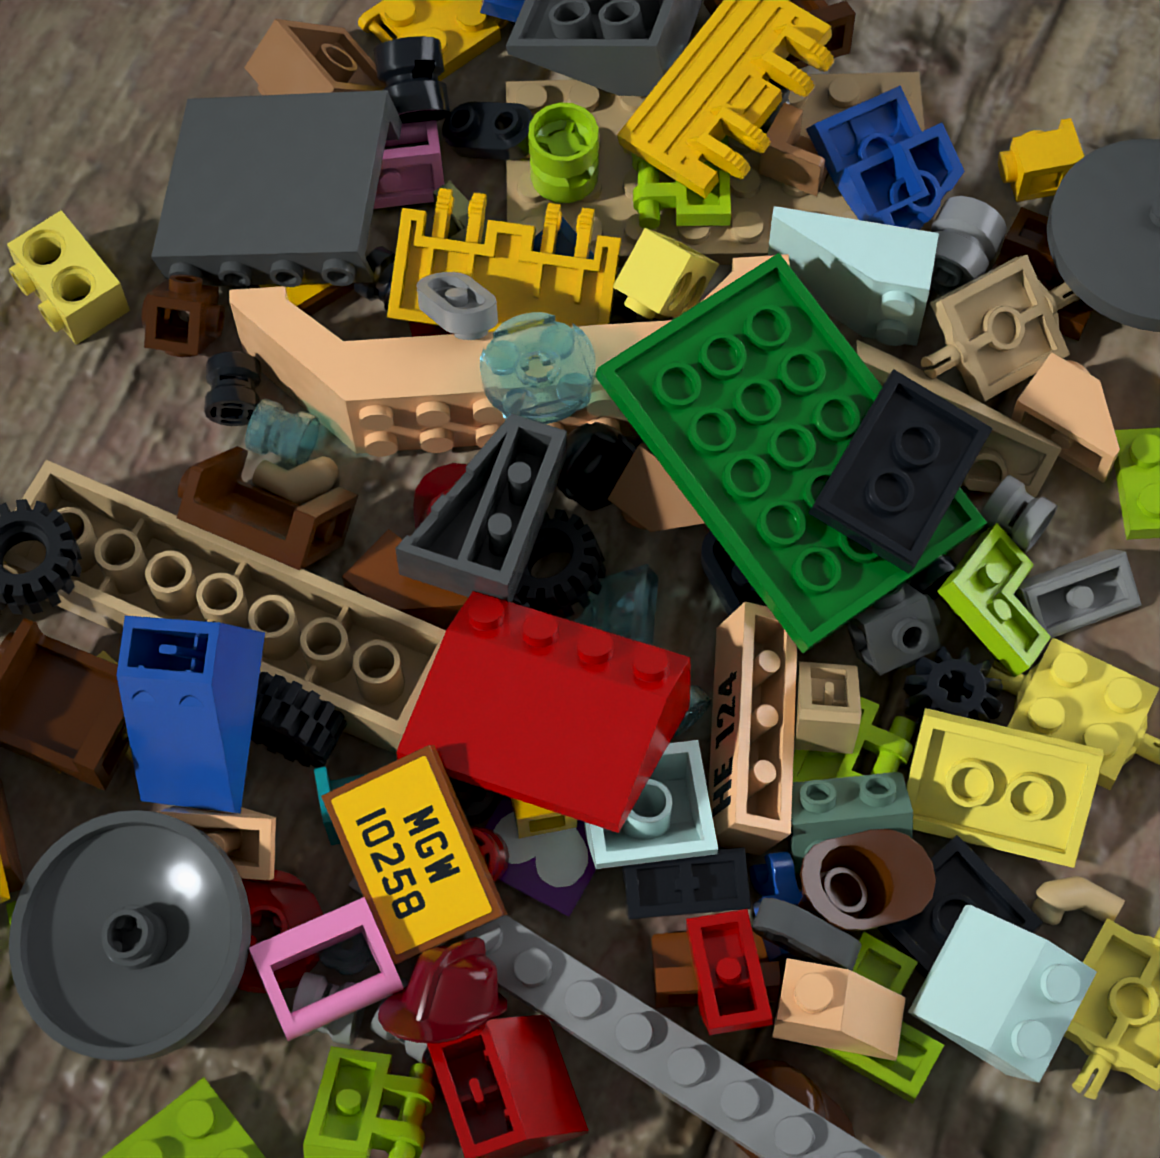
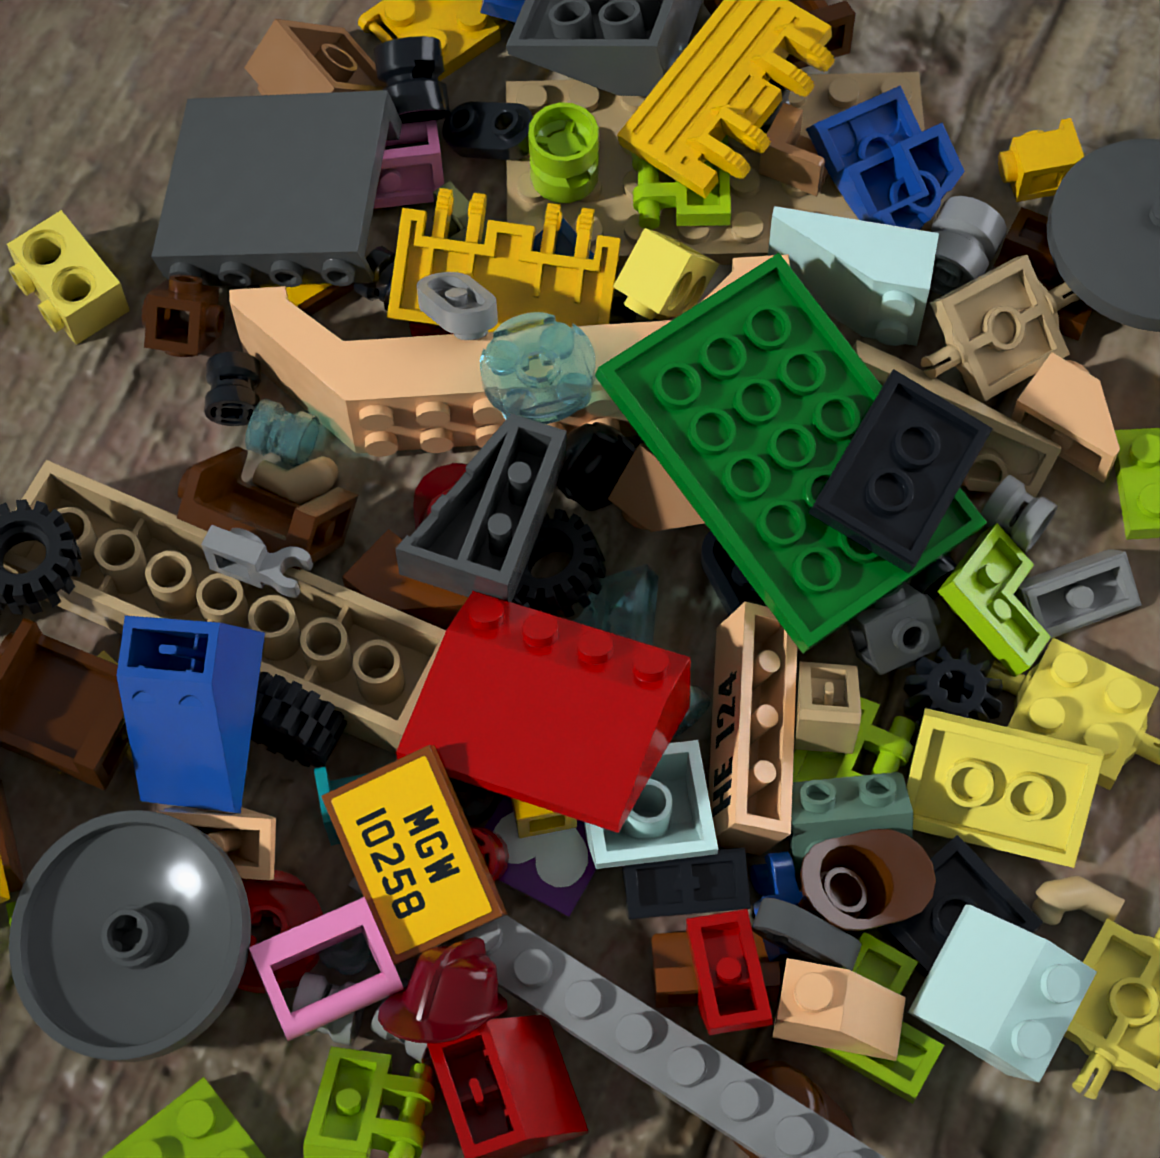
(246, 559): none -> light grey plate

